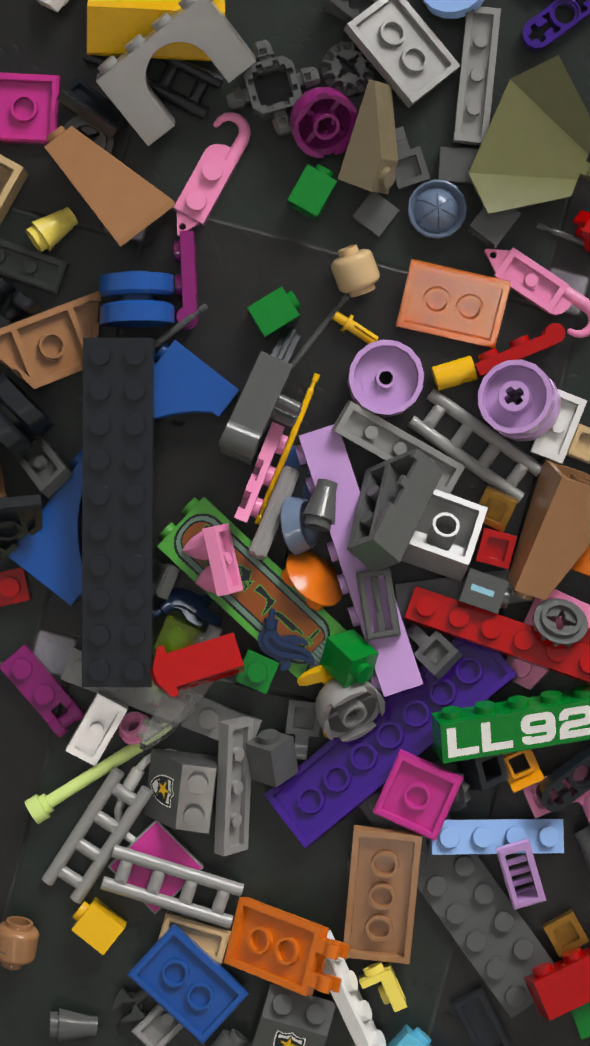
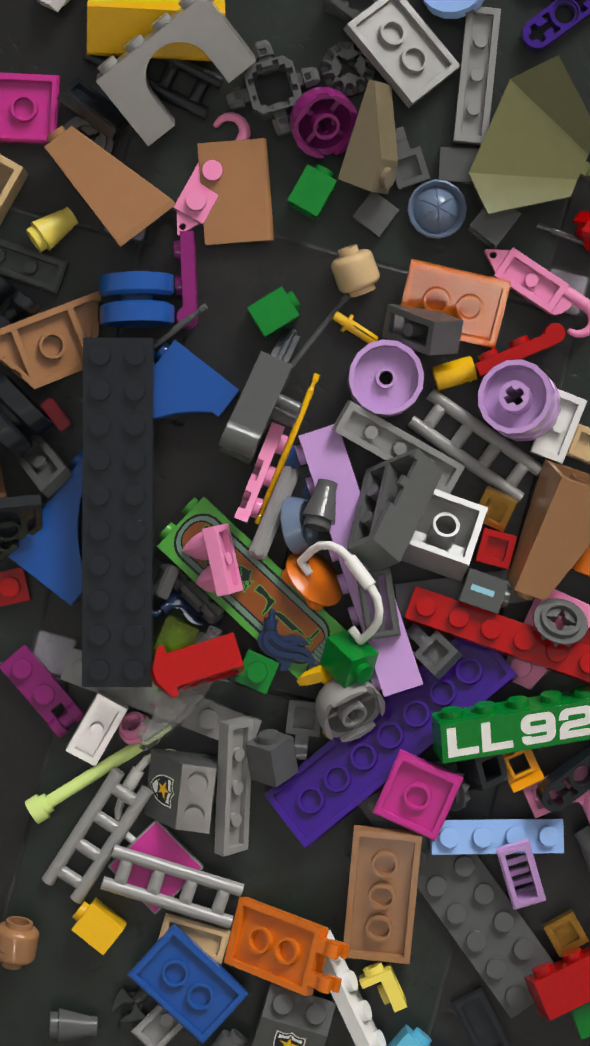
(57, 415): none -> dark red tile
(198, 598): none -> dark grey axle
(244, 192): none -> medium nougat piece
(361, 575): none -> white piece
(423, 329): none -> dark grey slope

